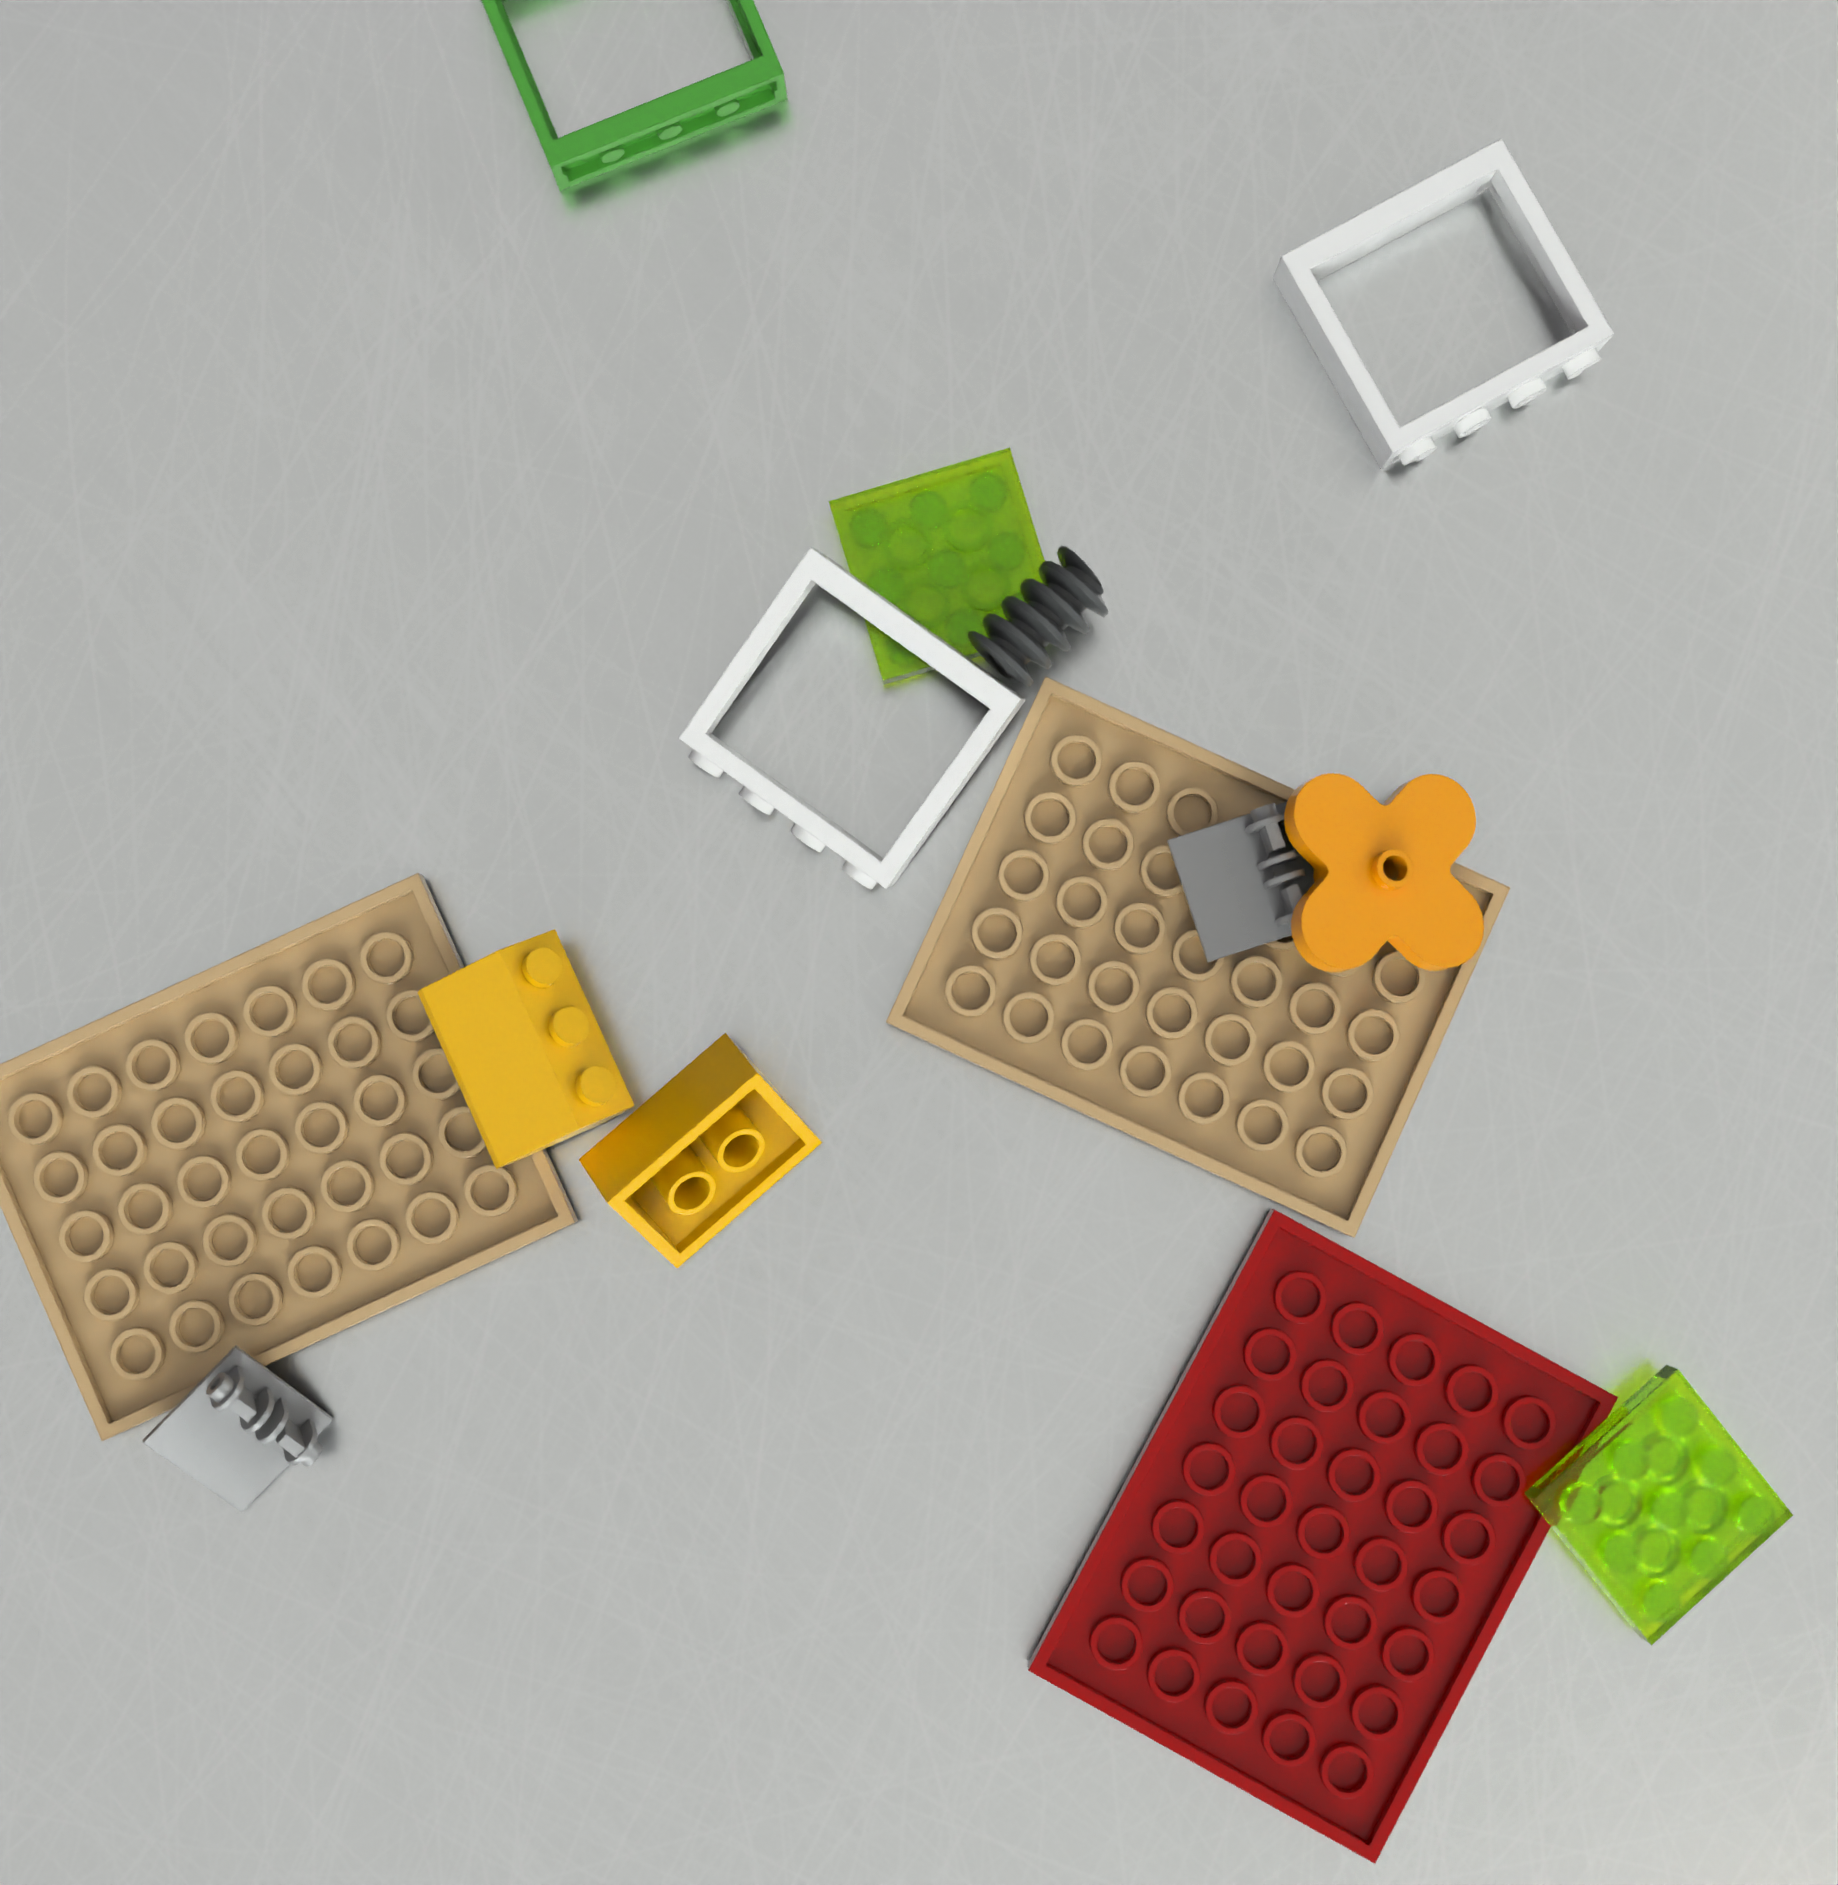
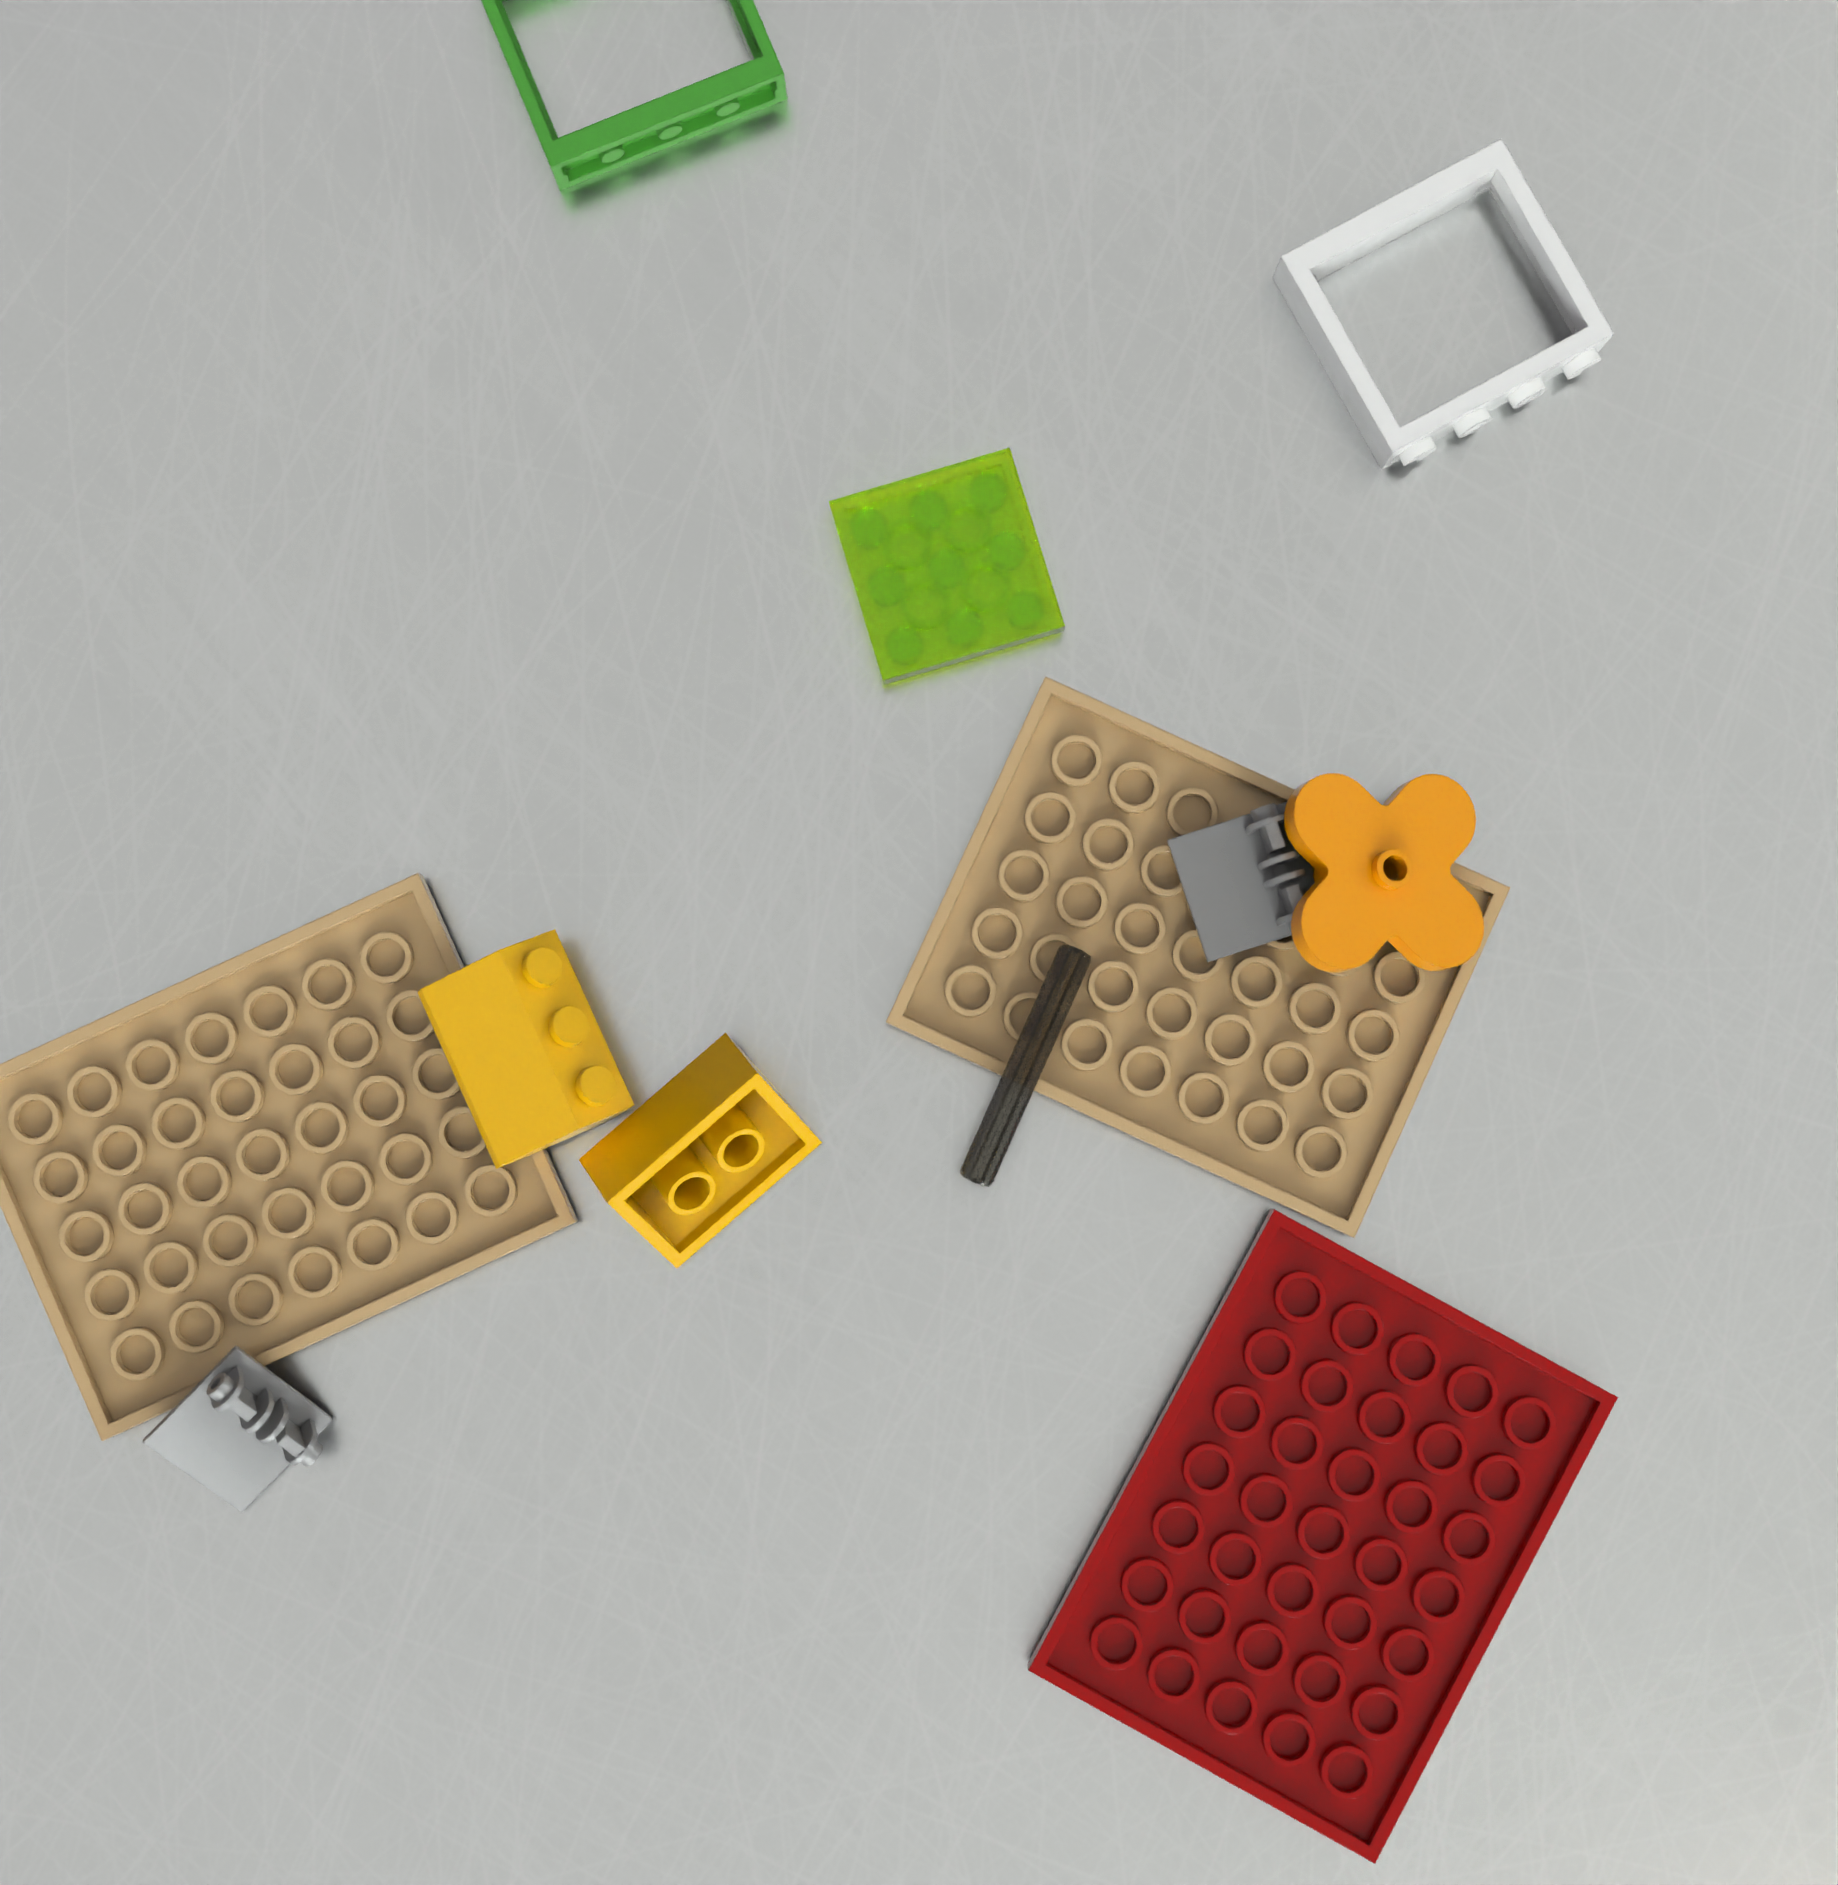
(768, 794): white window -> none
(1025, 1065): none -> clear smoke axle
(1042, 618): dark grey piece -> none
(1659, 1504): clear neon green plate -> none

